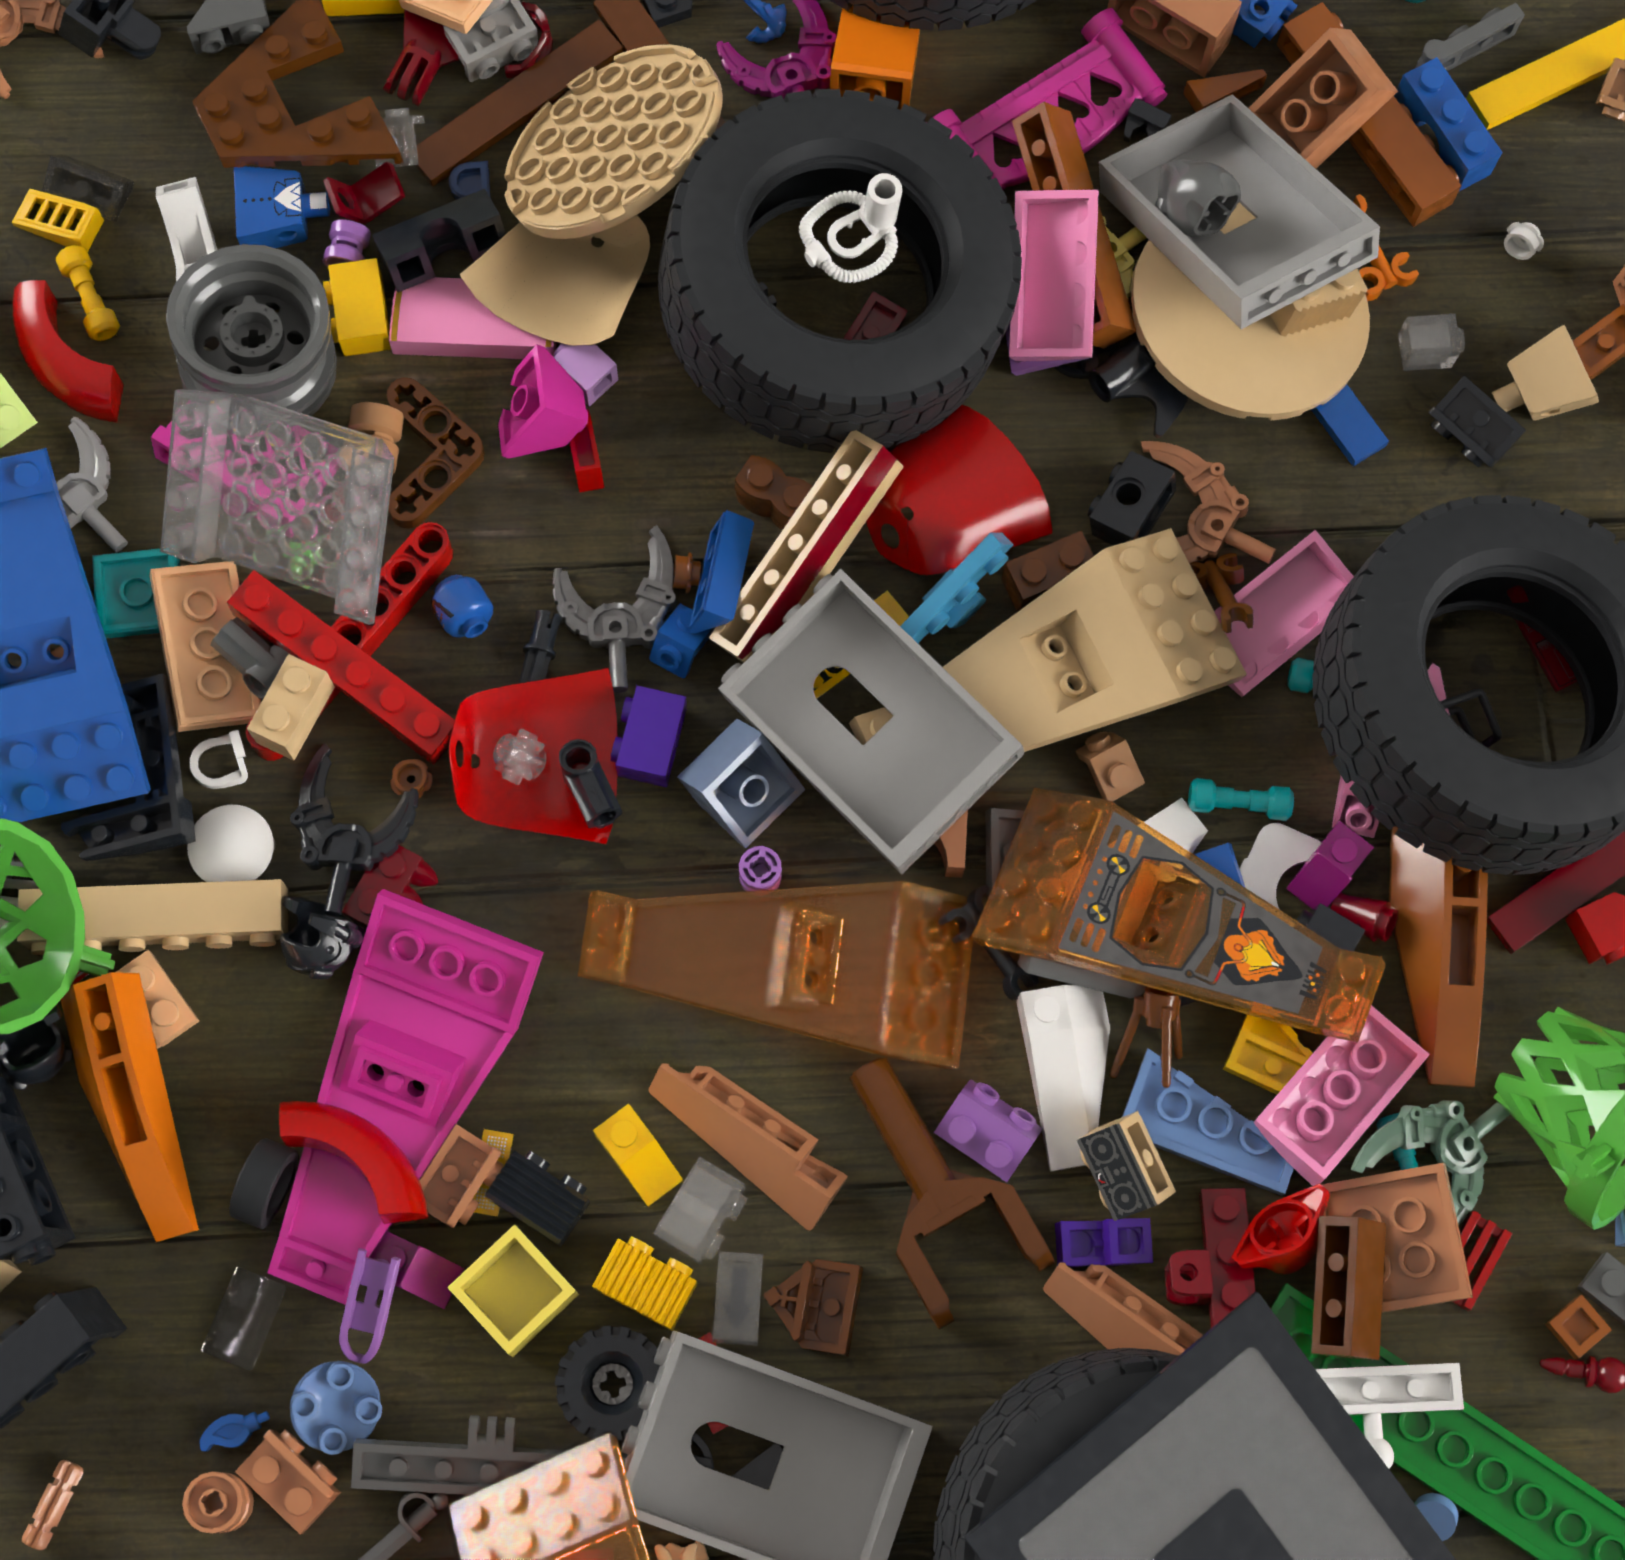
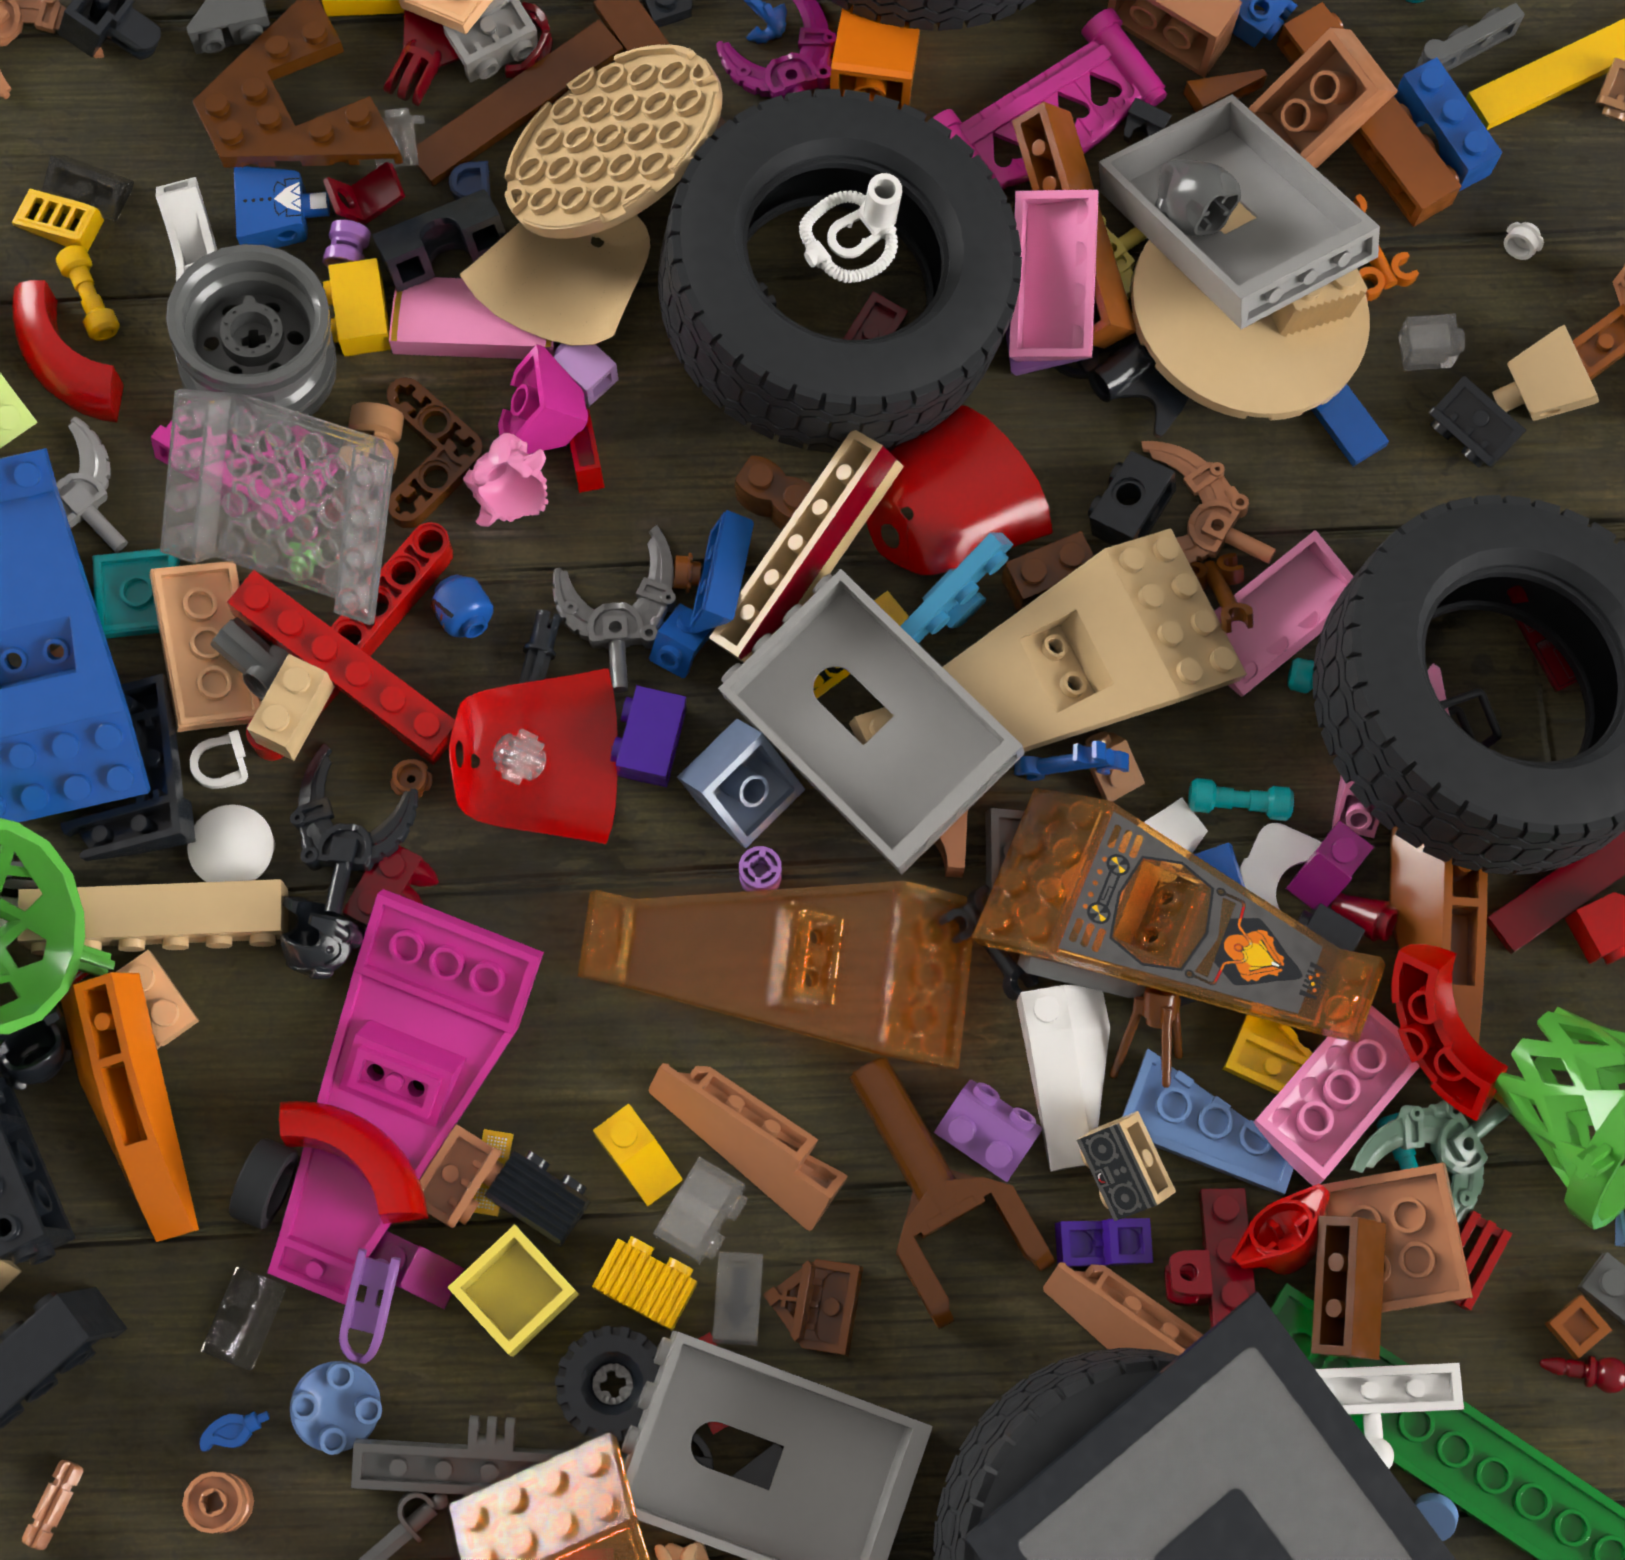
(289, 1480): nougat bracket -> none
(508, 481): none -> bright pink hair
(589, 784): black piece -> none
(1082, 758): none -> blue bar
(1435, 1033): none -> red brick

